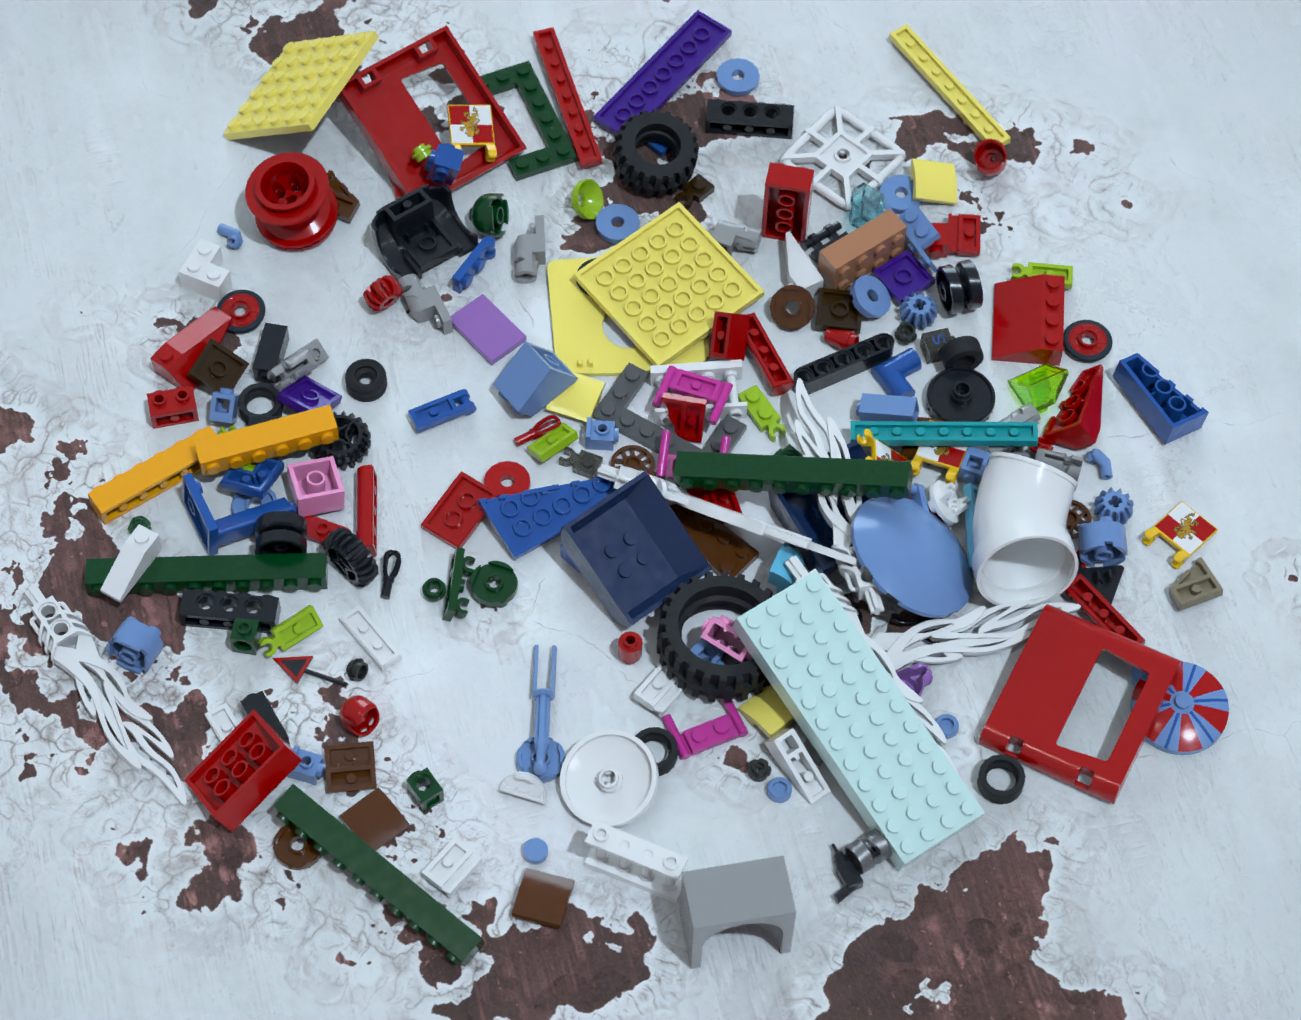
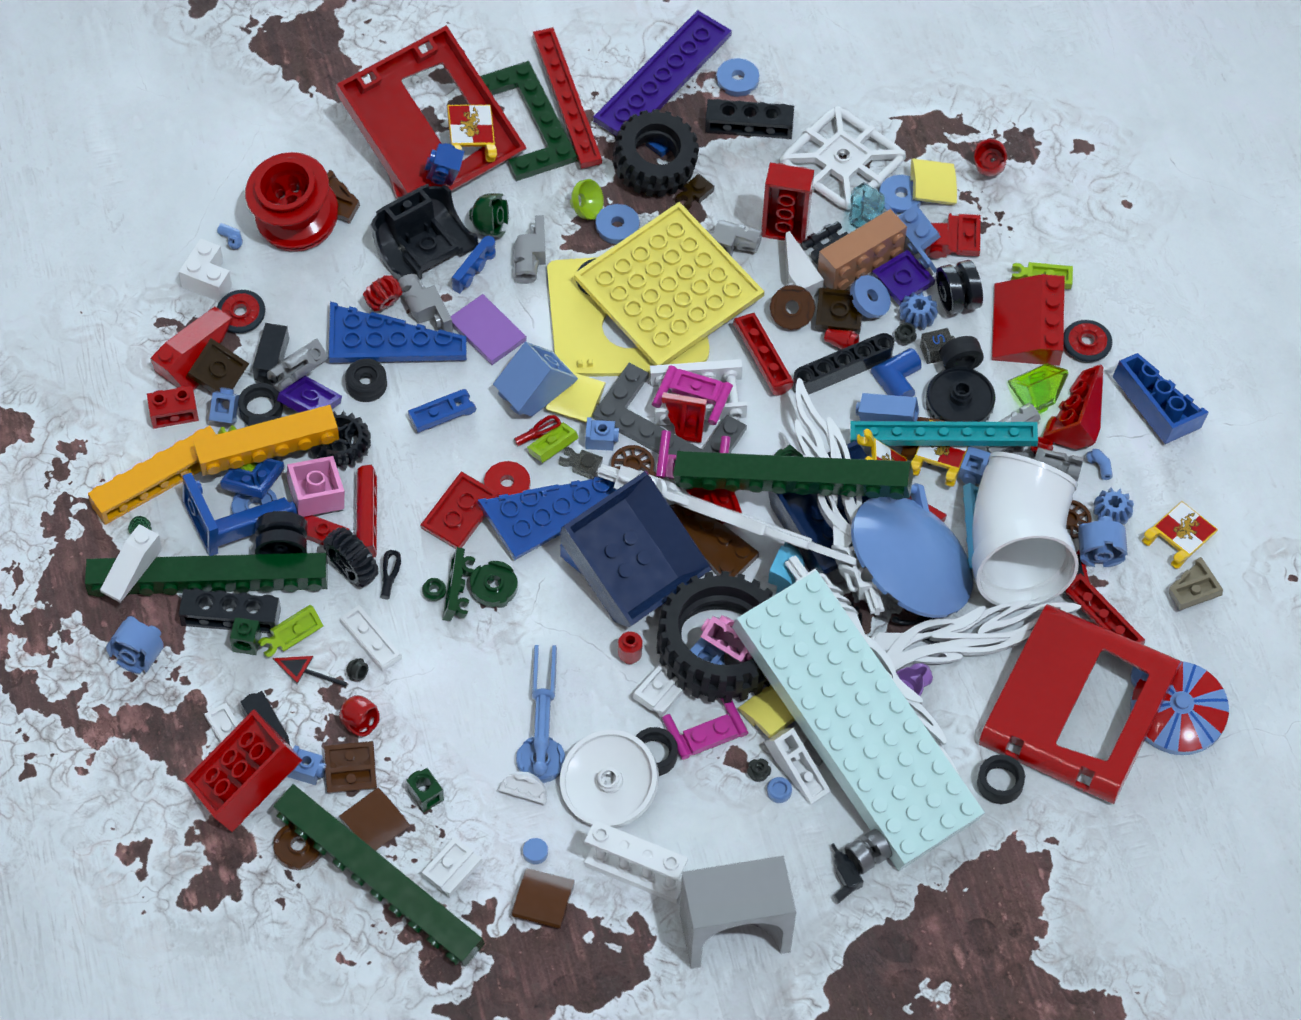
(86, 656): white piece -> none
(300, 86): light yellow plate -> none
(388, 339): none -> blue wing
(421, 152): lime plate -> none
(729, 335): red brick -> none
(762, 412): lime plate -> none
(946, 502): white plate -> none
(948, 85): light yellow plate -> none
(948, 725): medium blue tile -> none
(1104, 579): black piece -> none

